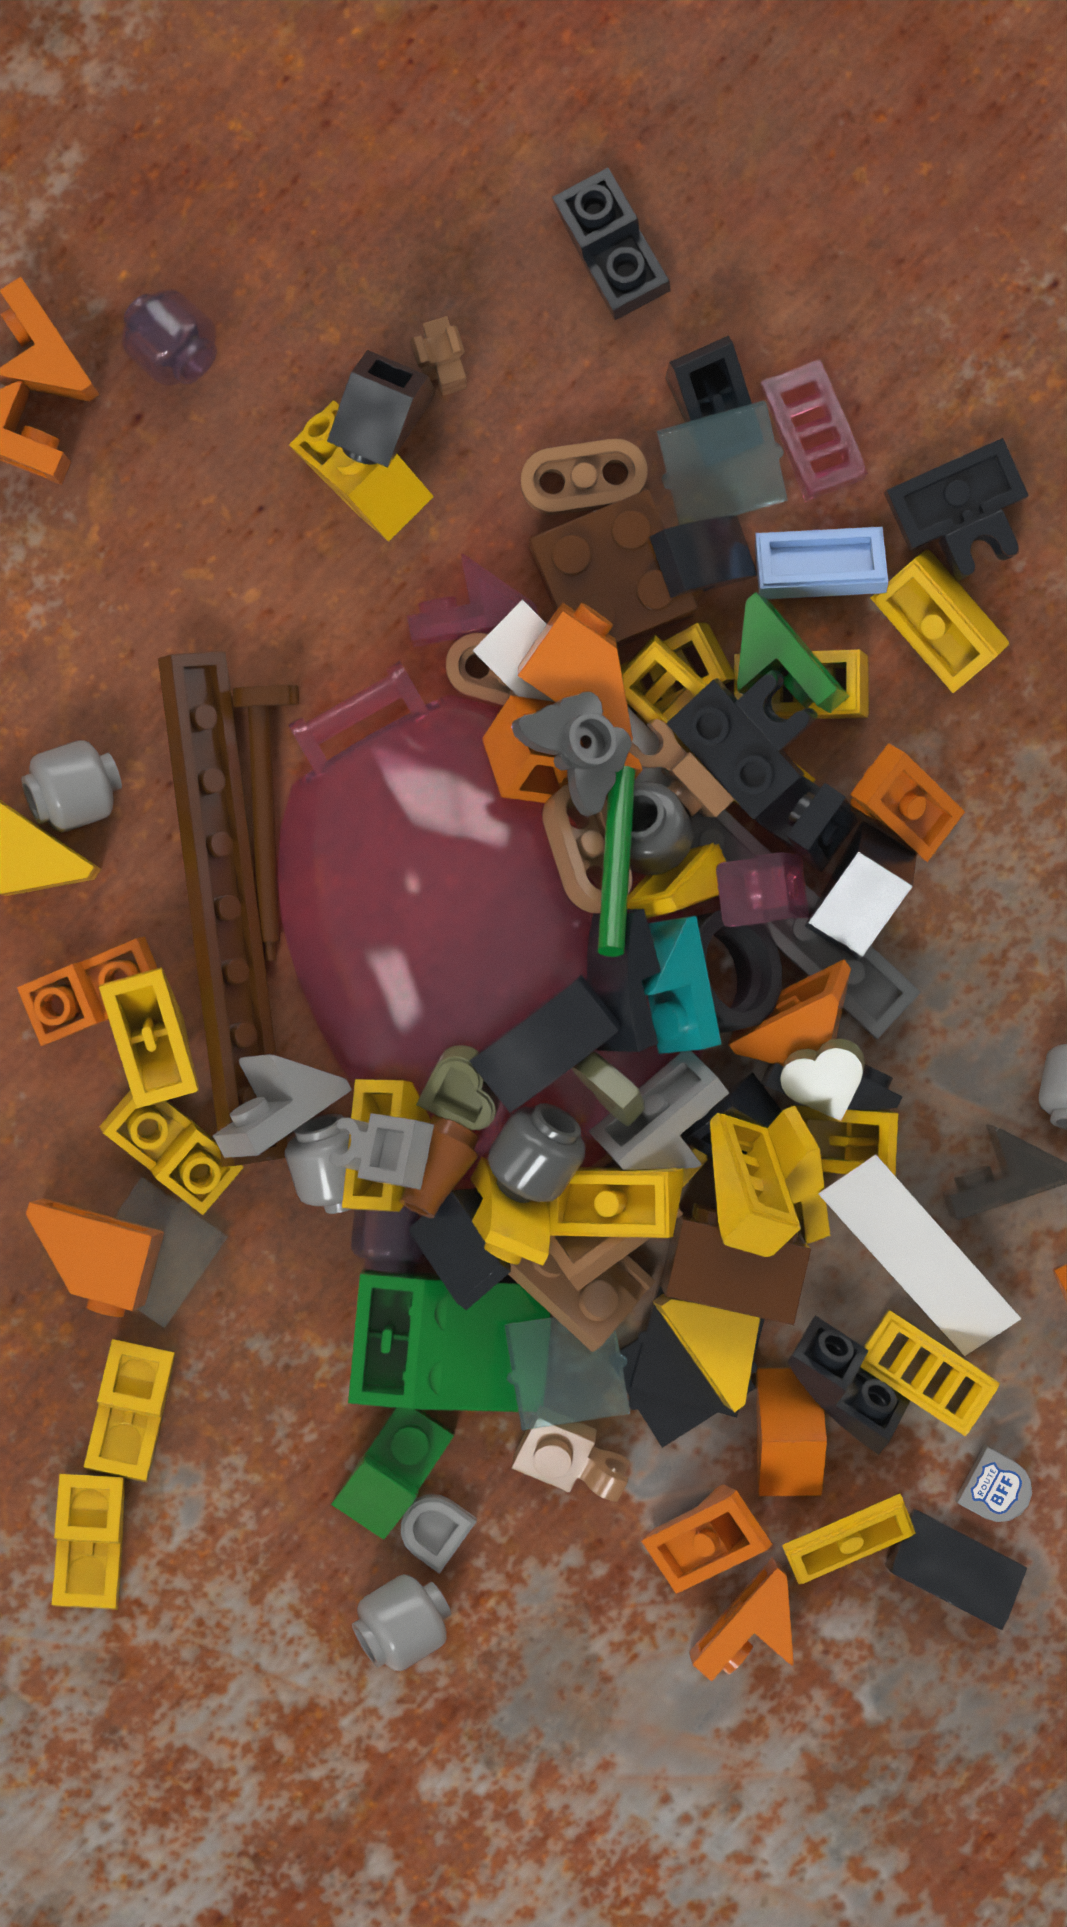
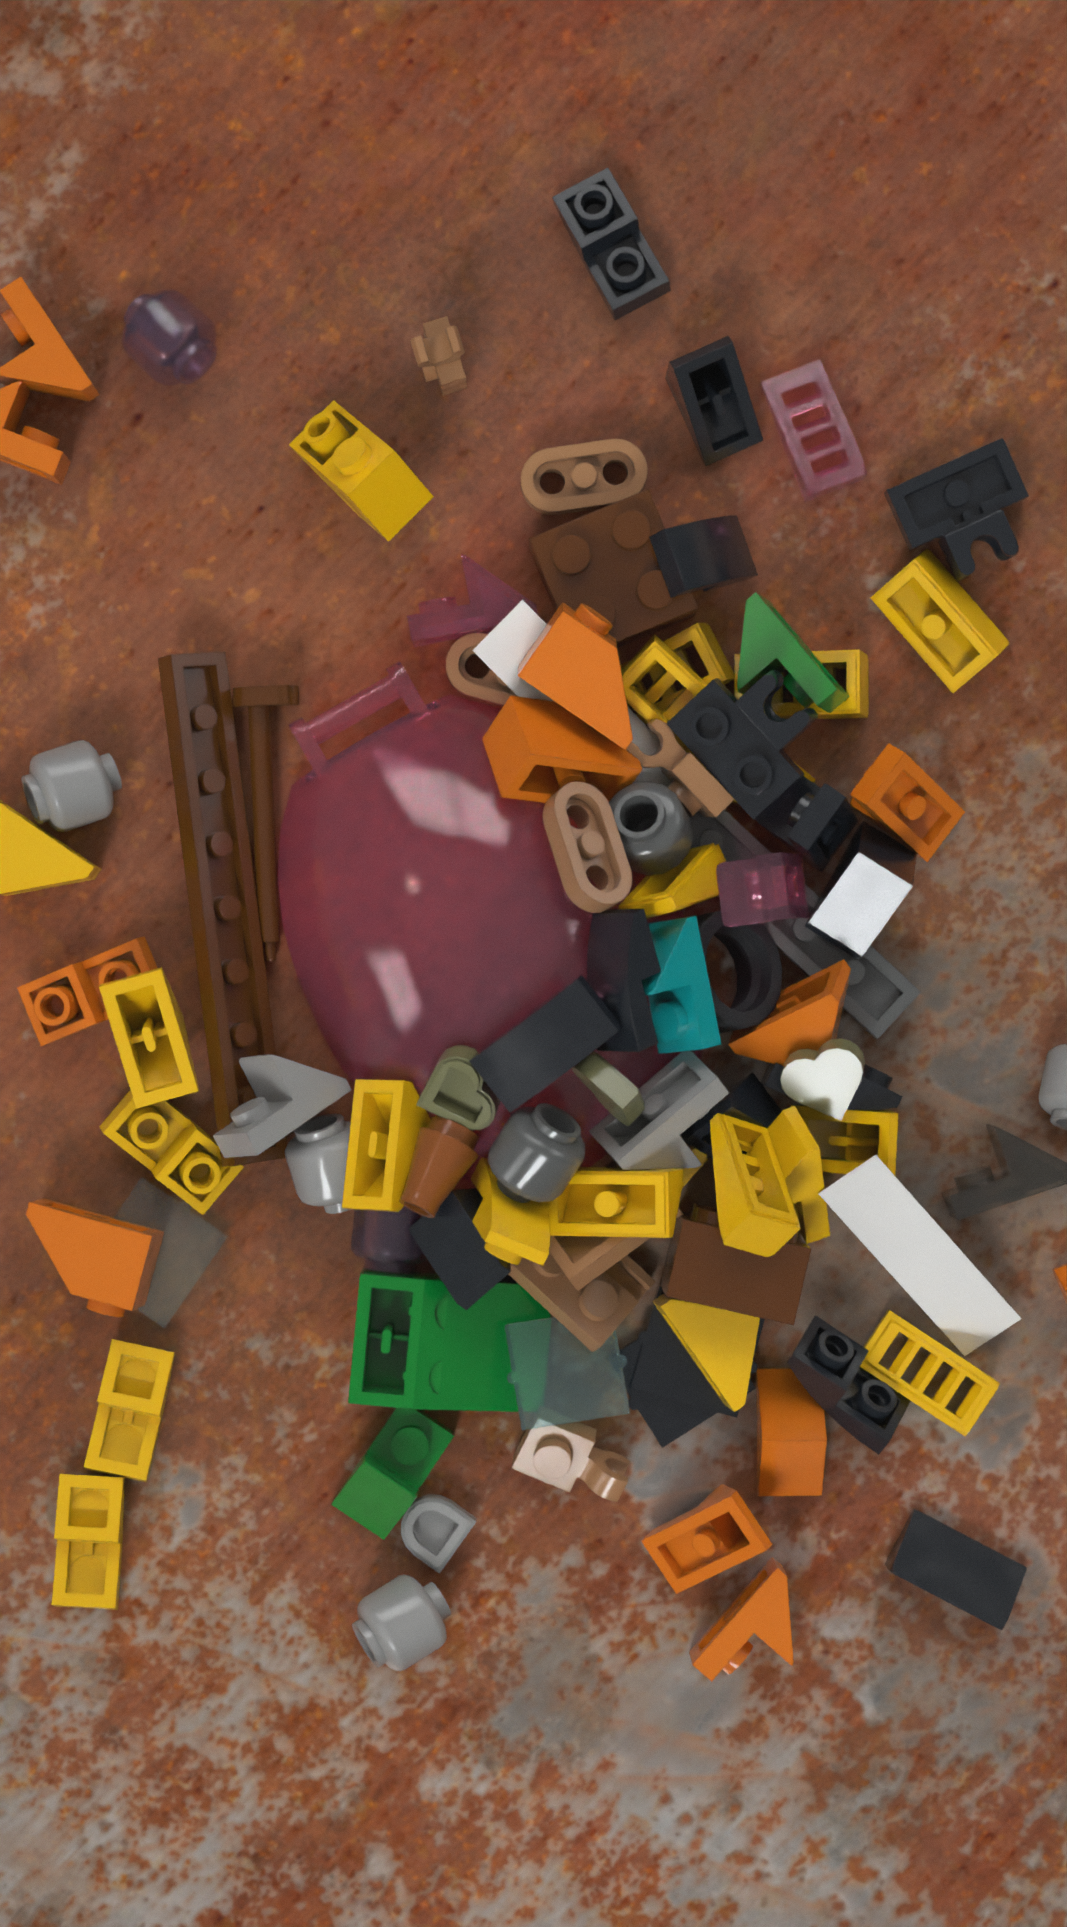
(379, 409): black slope -> none
(386, 1149): light grey plate -> none
(559, 731): dark grey animal -> none
(616, 864): green bar -> none
(722, 464): clear light blue piece -> none
(821, 563): light blue tile -> none
(849, 1539): yellow slope -> none
(995, 1487): tile -> none

